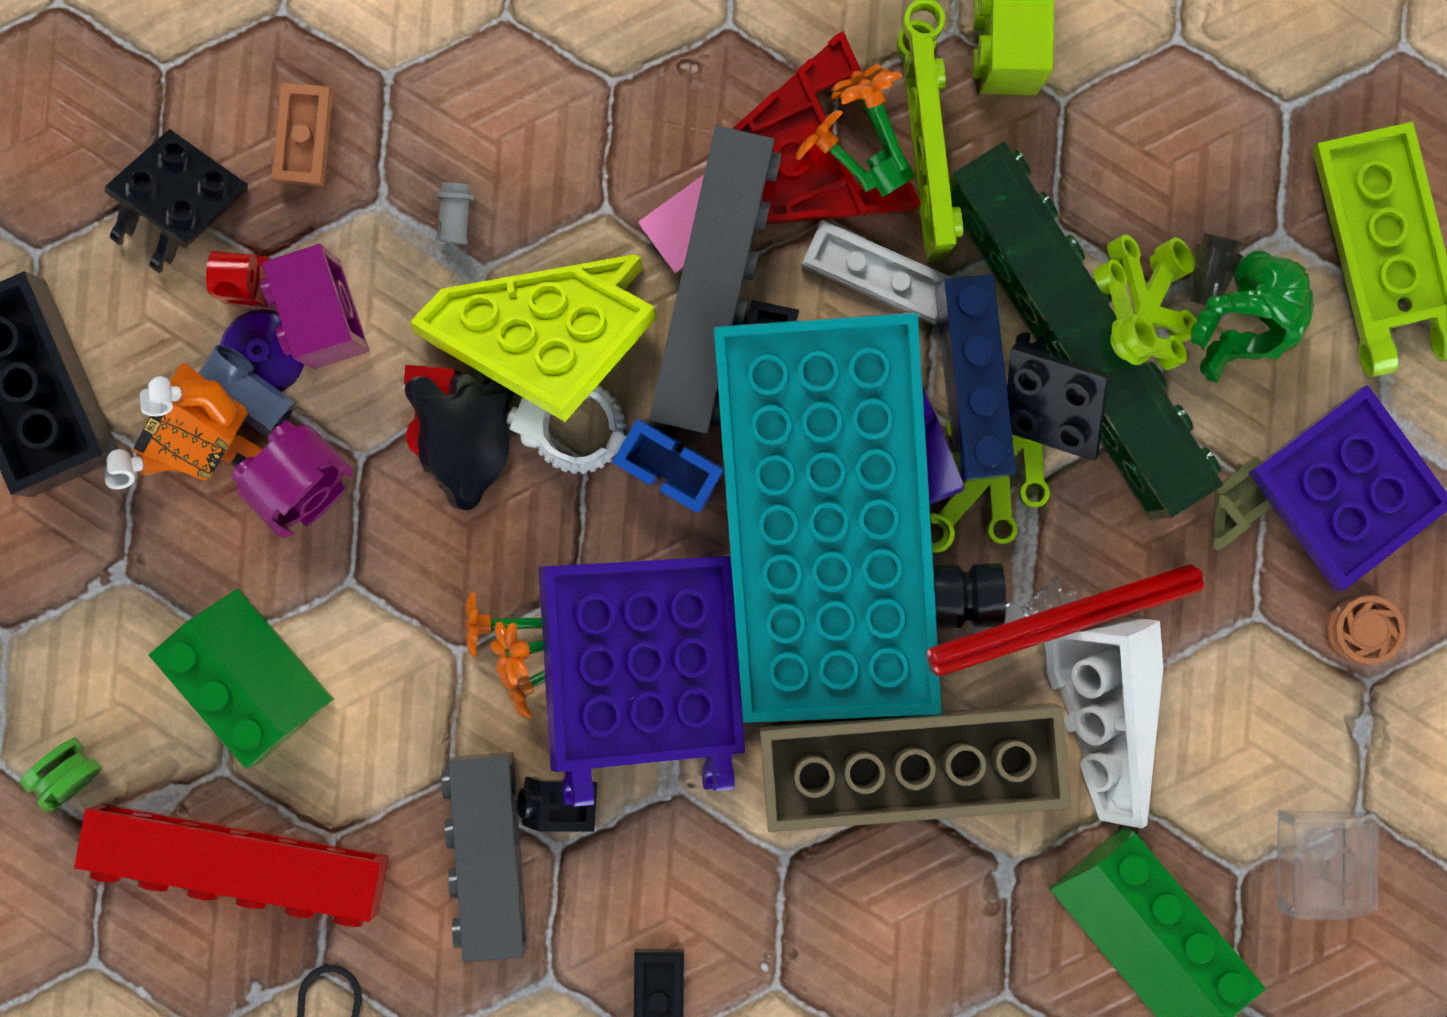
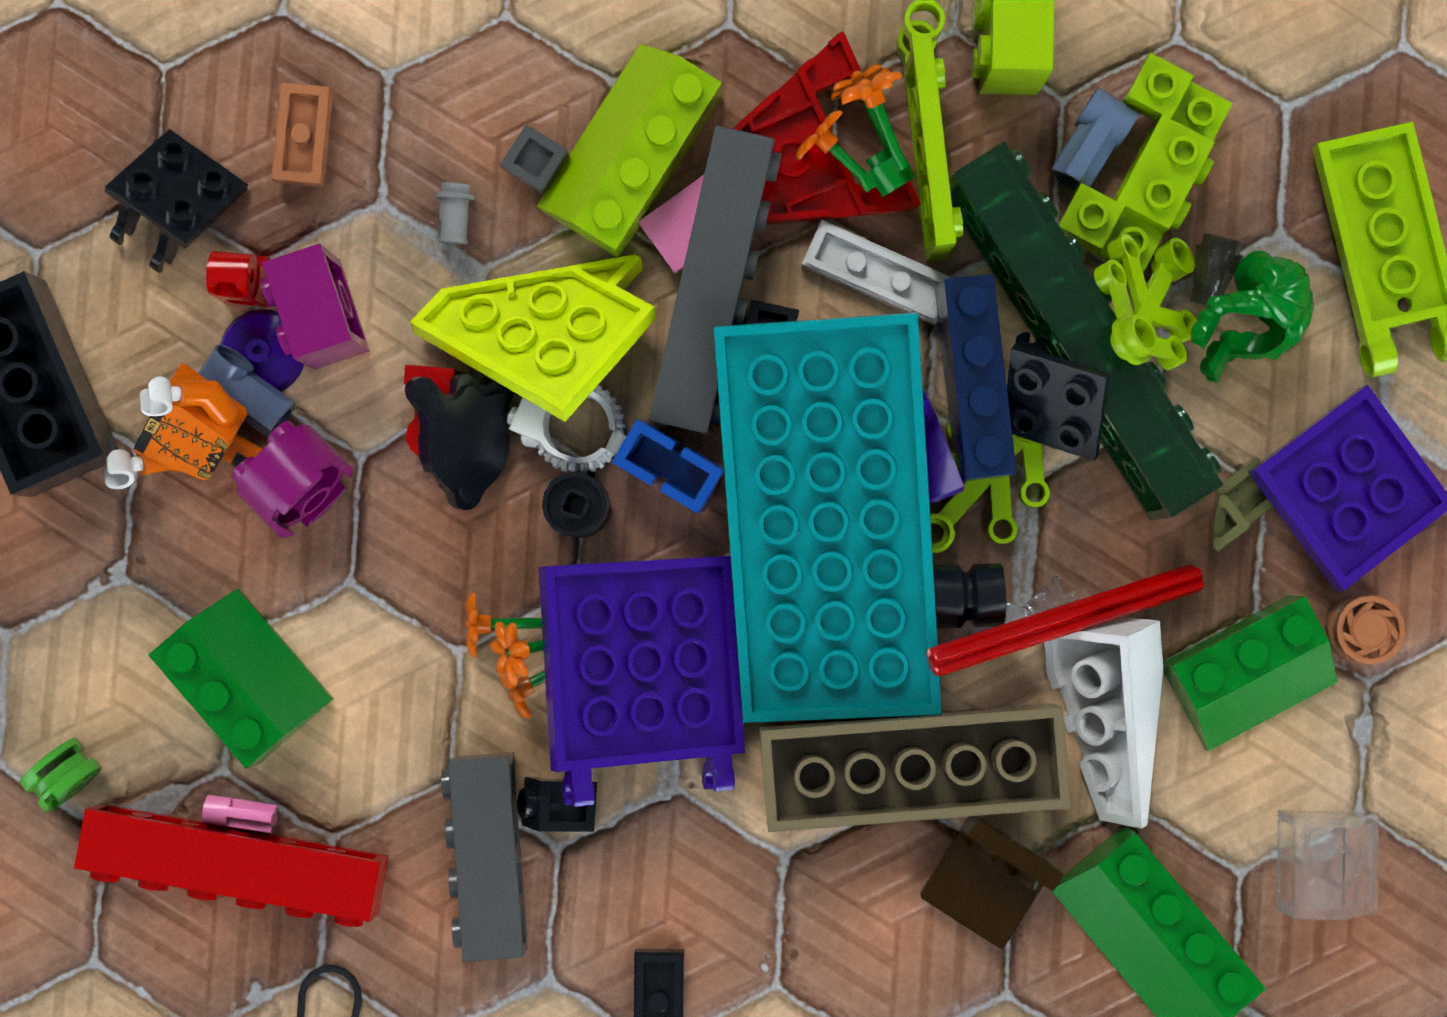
(239, 814): none -> bright pink piece
(534, 159): none -> dark grey plate
(576, 505): none -> black wheel
(631, 148): none -> lime slope
(988, 881): none -> dark brown bracket
(1098, 131): none -> sand blue piece
(1163, 169): none -> lime bracket
(1252, 670): none -> green slope

